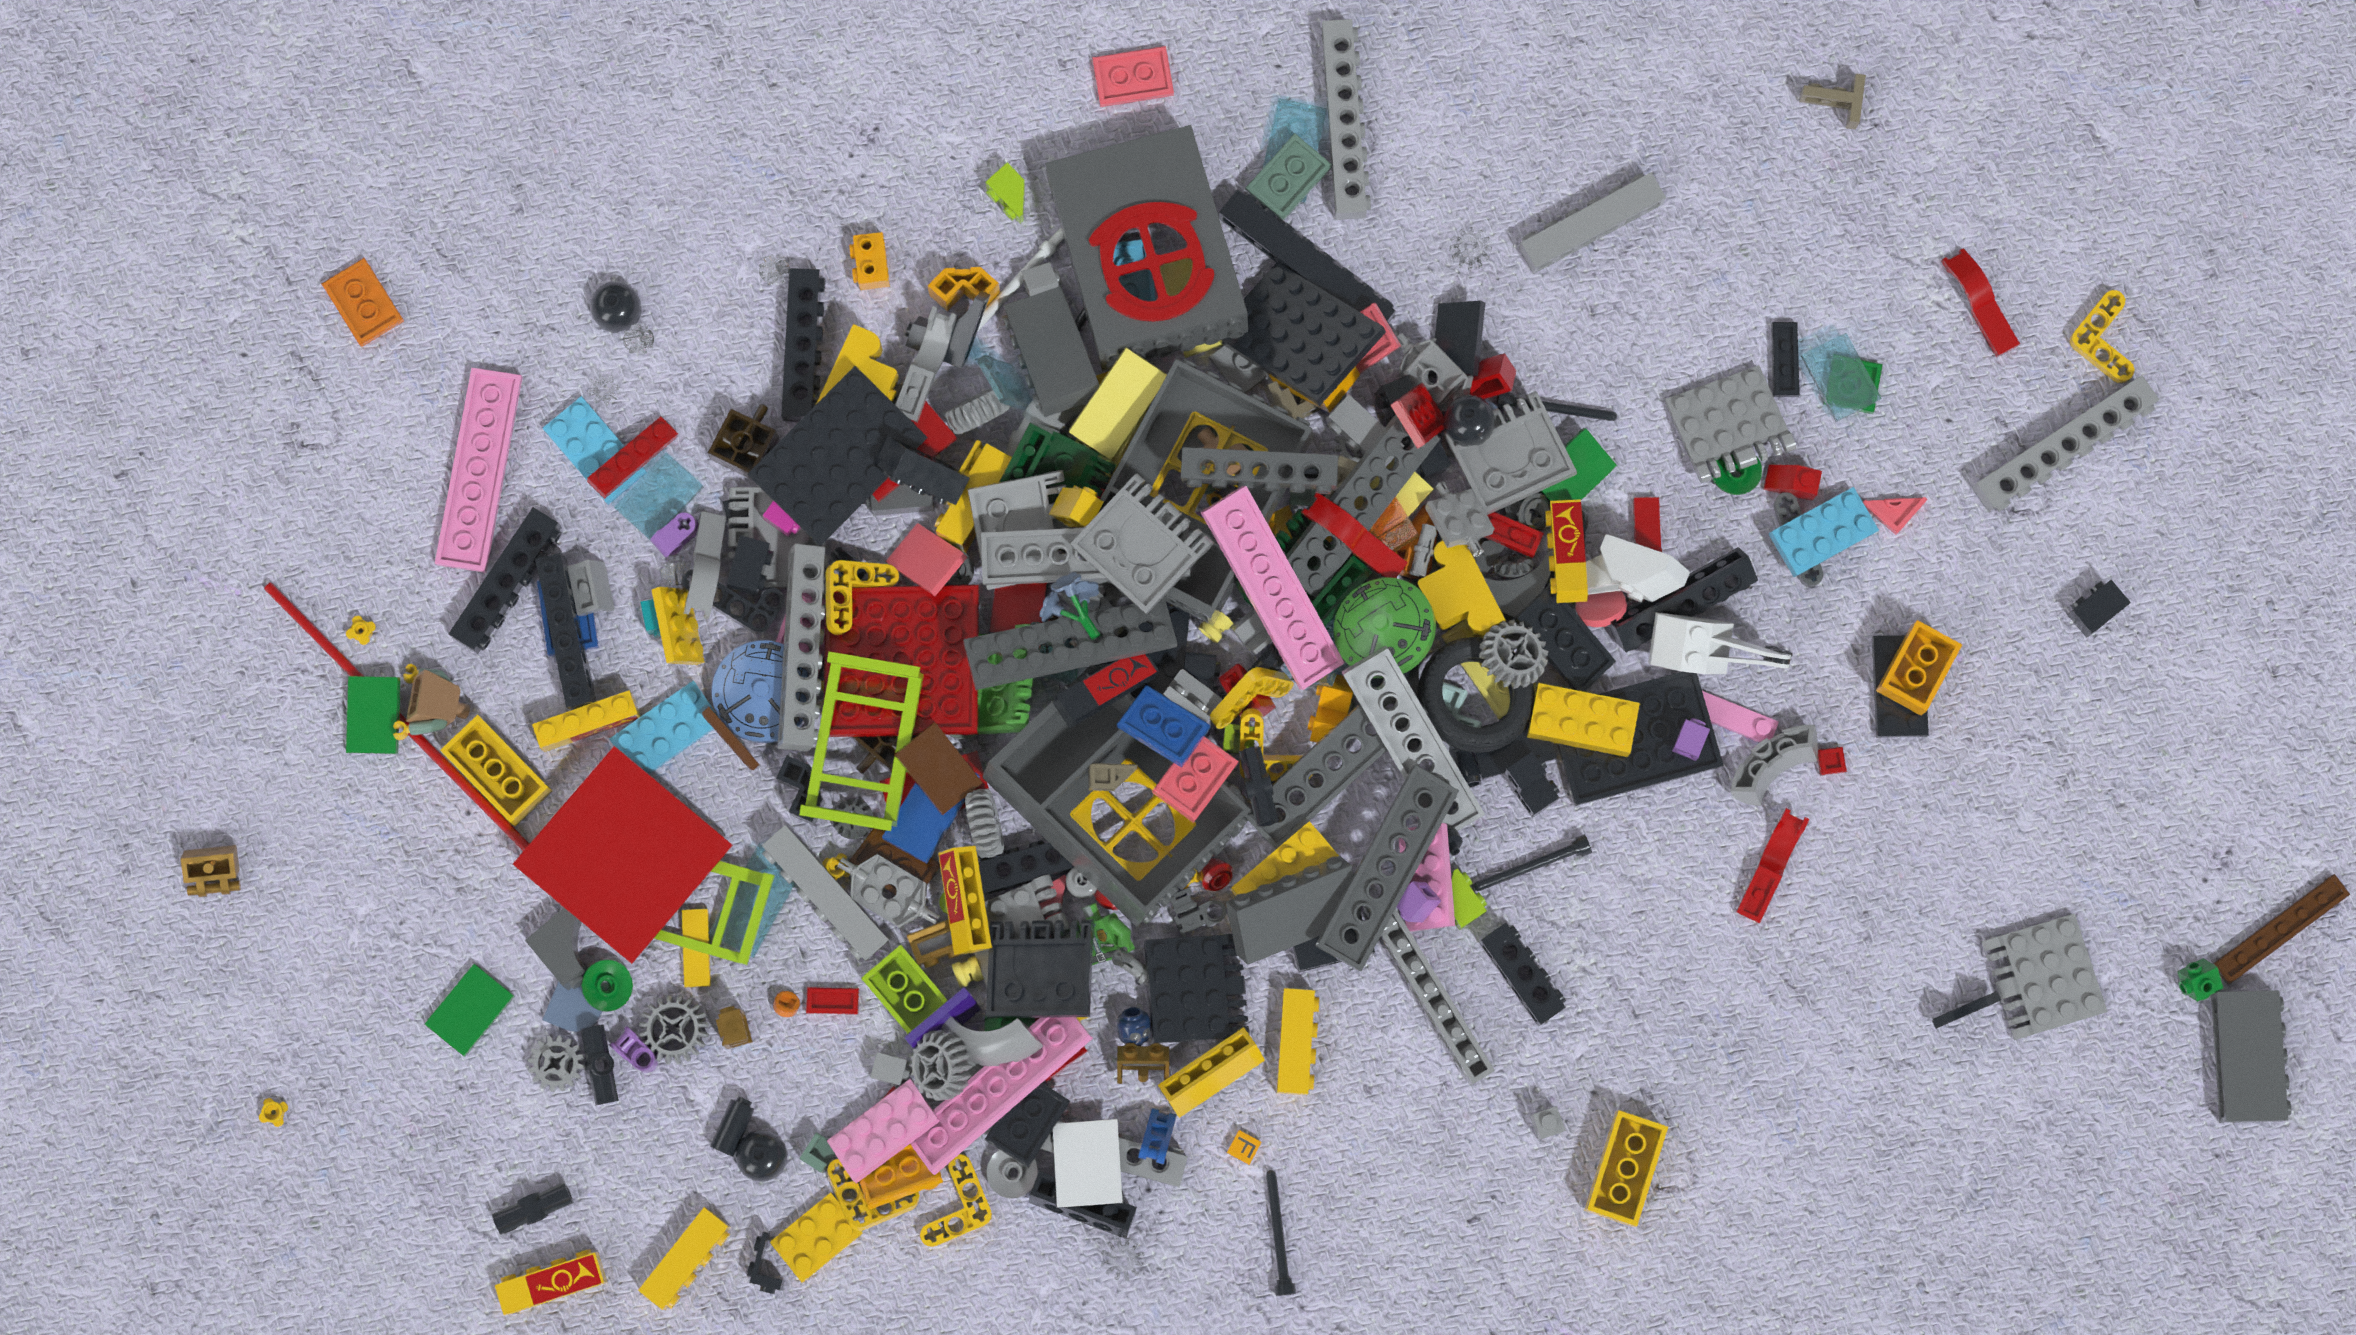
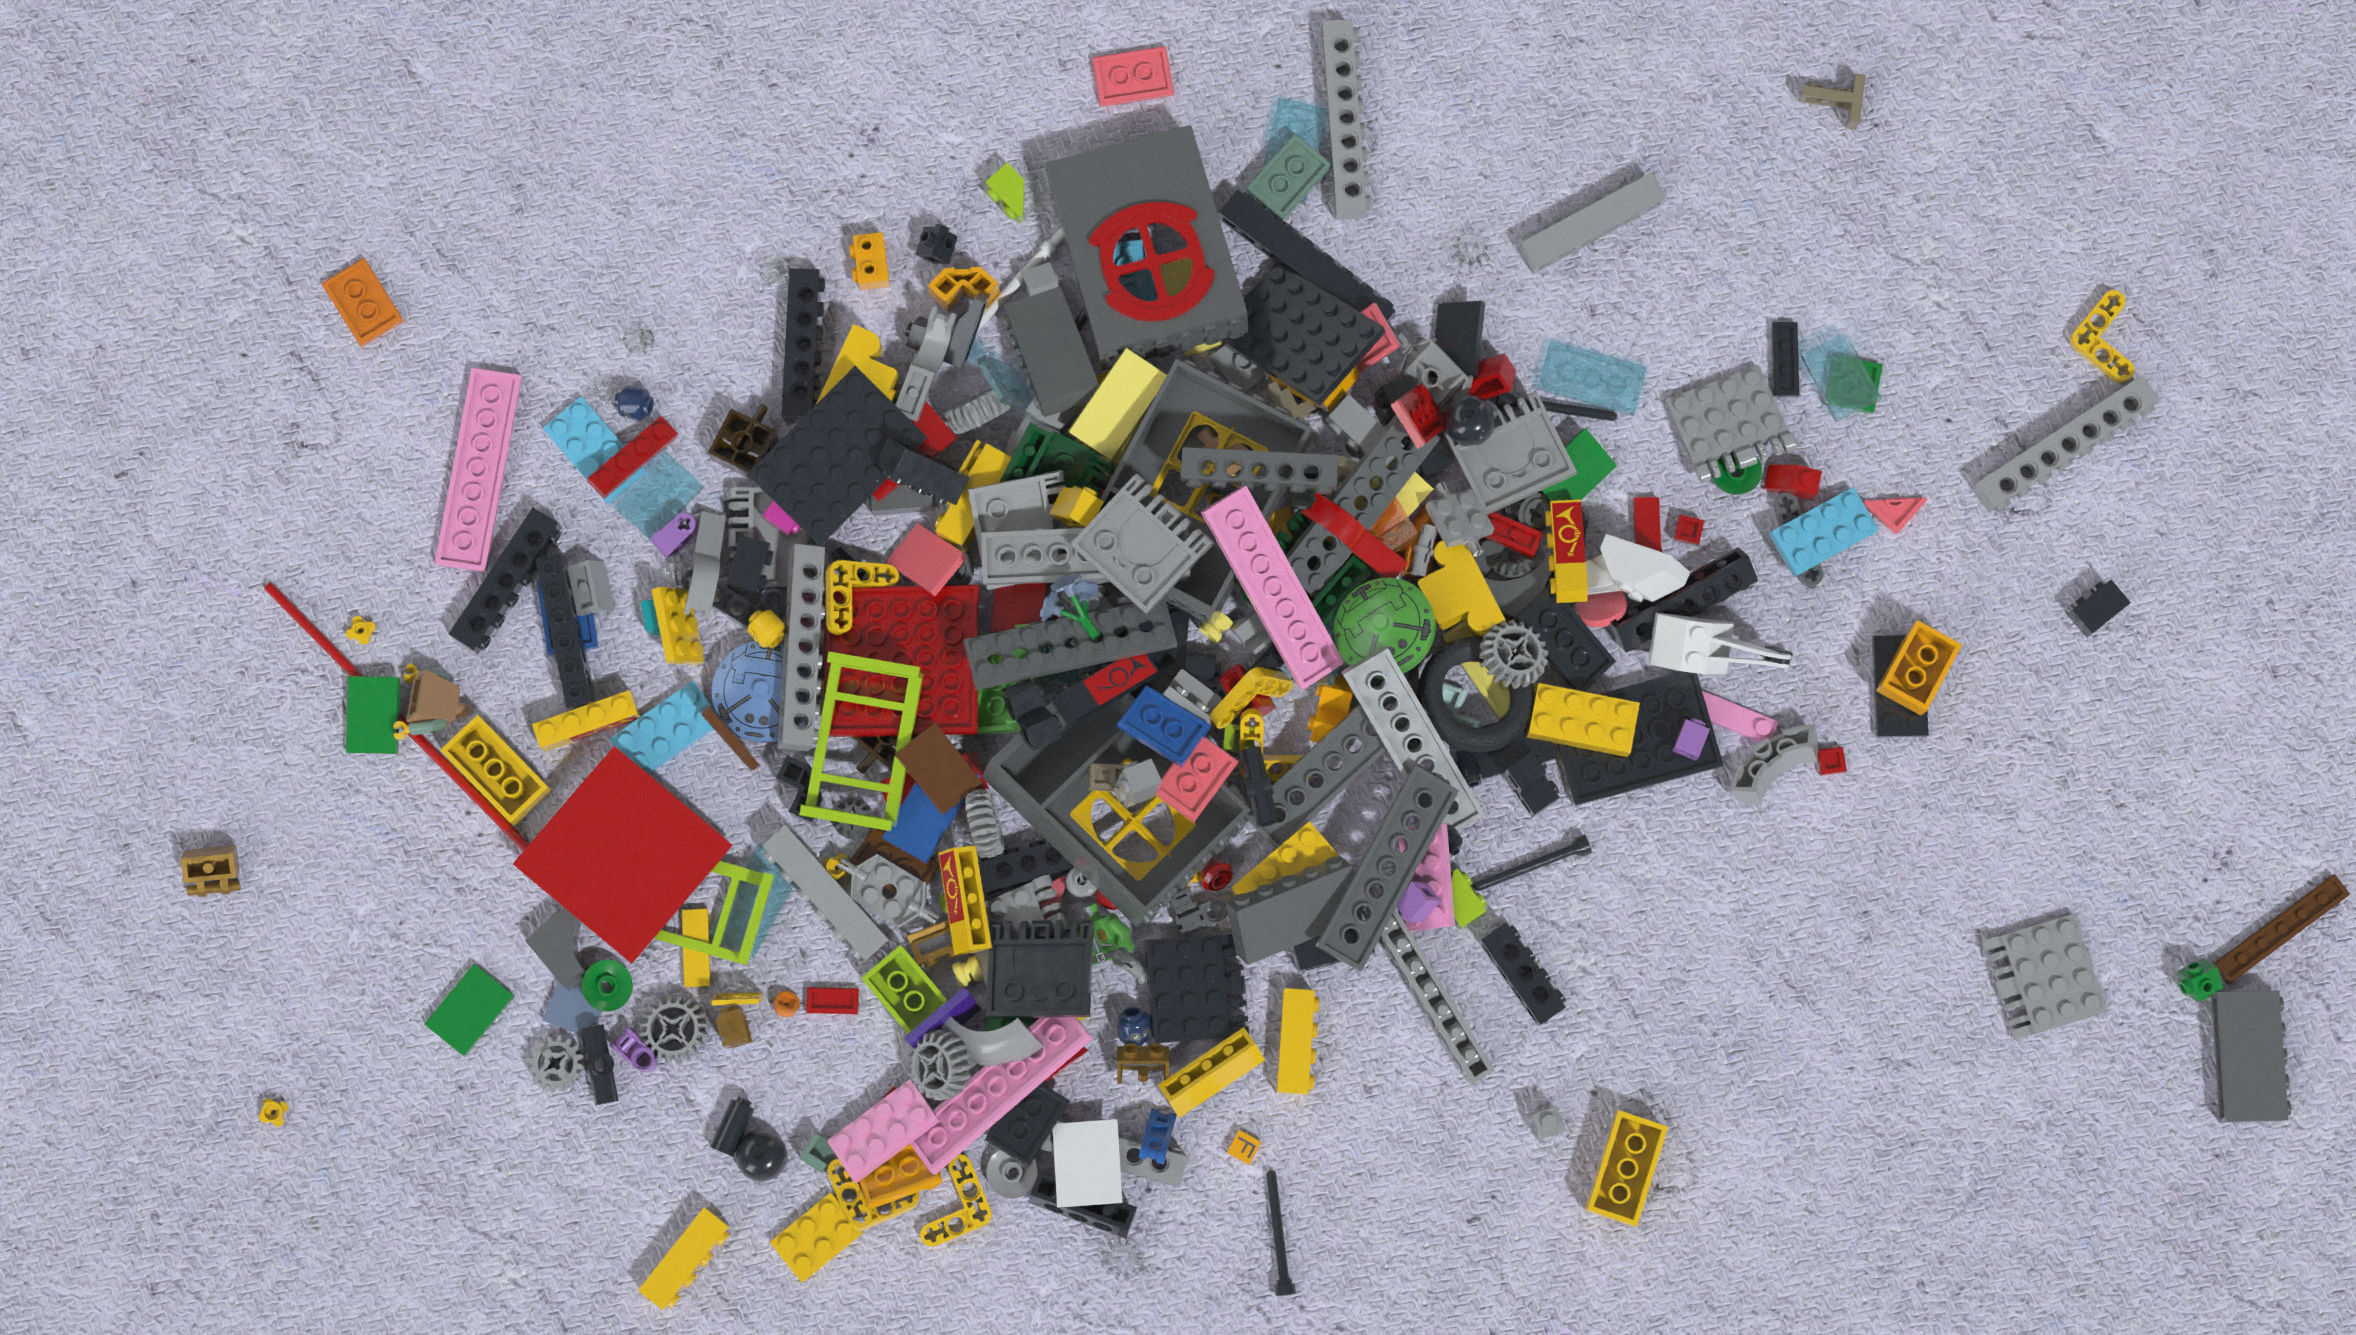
(532, 1208): black piece -> none
(550, 1283): brick -> none
(615, 307): black cylinder -> none
(634, 403): none -> dark blue head
(737, 998): none -> yellow window
(766, 628): none -> yellow head
(766, 1283): black bracket -> none
(890, 1069): light grey brick -> none
(936, 244): none -> black brick
(1026, 707): none -> black brick
(1137, 783): none -> light grey brick
(1592, 378): none -> clear light blue tile
(1688, 530): none -> red plate
(1771, 866): red piece -> none
(1966, 1009): black tile -> none
(1982, 302): red piece -> none

